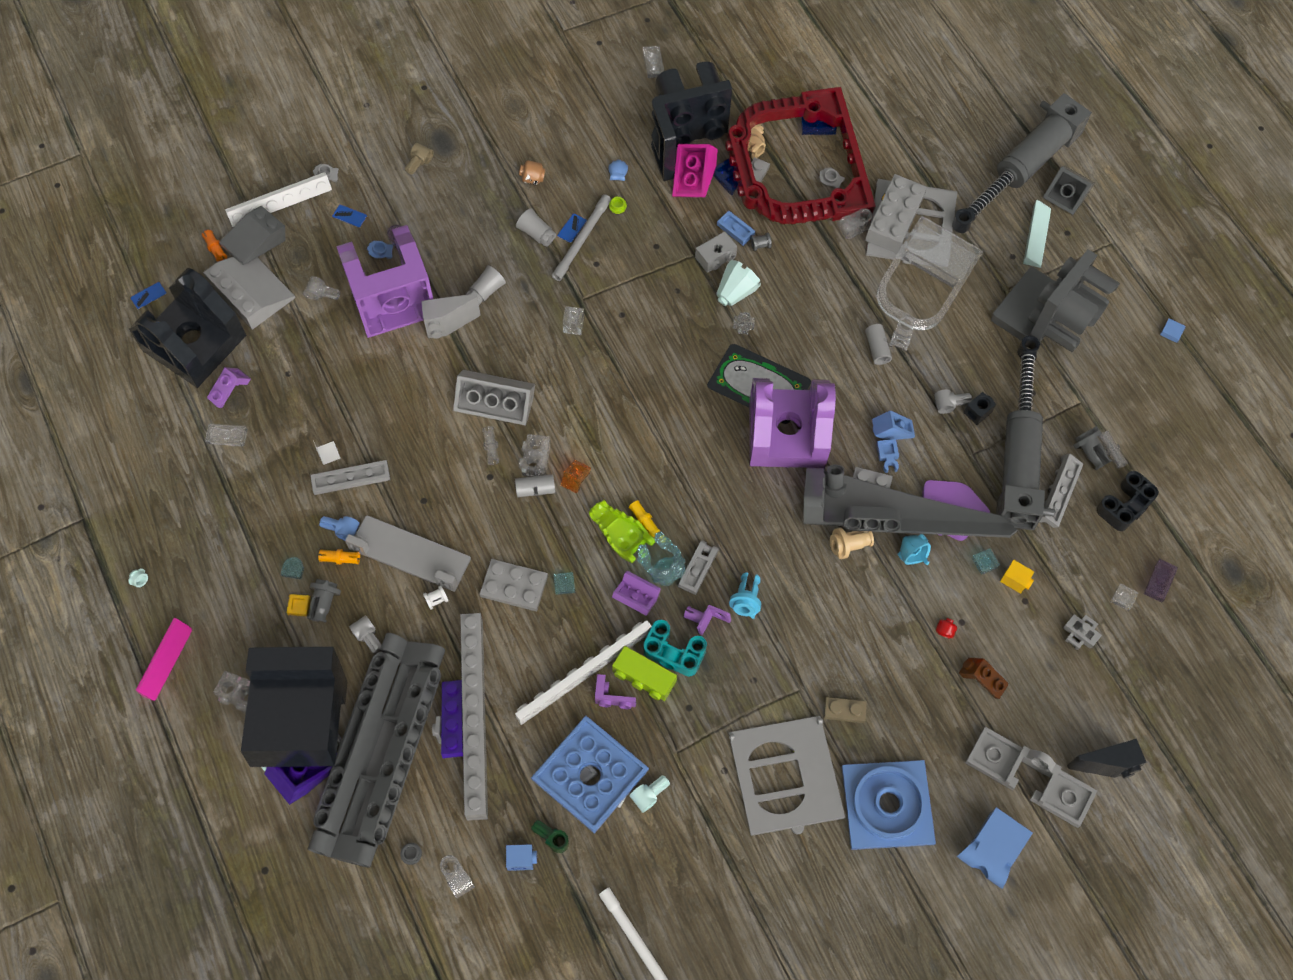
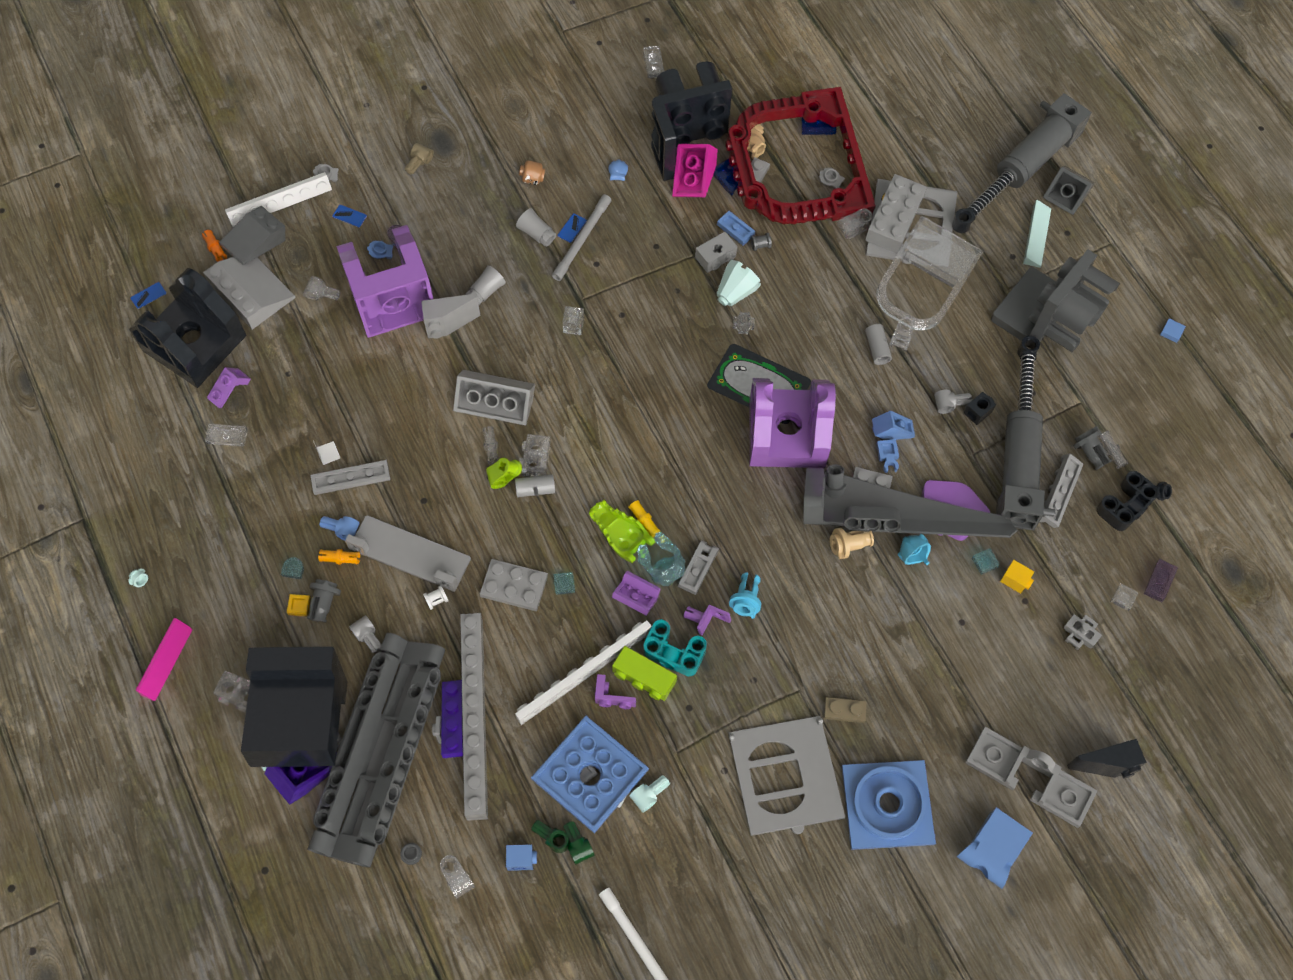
(503, 472): none -> lime piece
(575, 475): clear orange bracket -> none
(579, 847): none -> dark green axle
(617, 205): lime plate -> none
(946, 628): red piece -> none
(985, 674): reddish brown bracket -> none
(1165, 490): none -> black plate

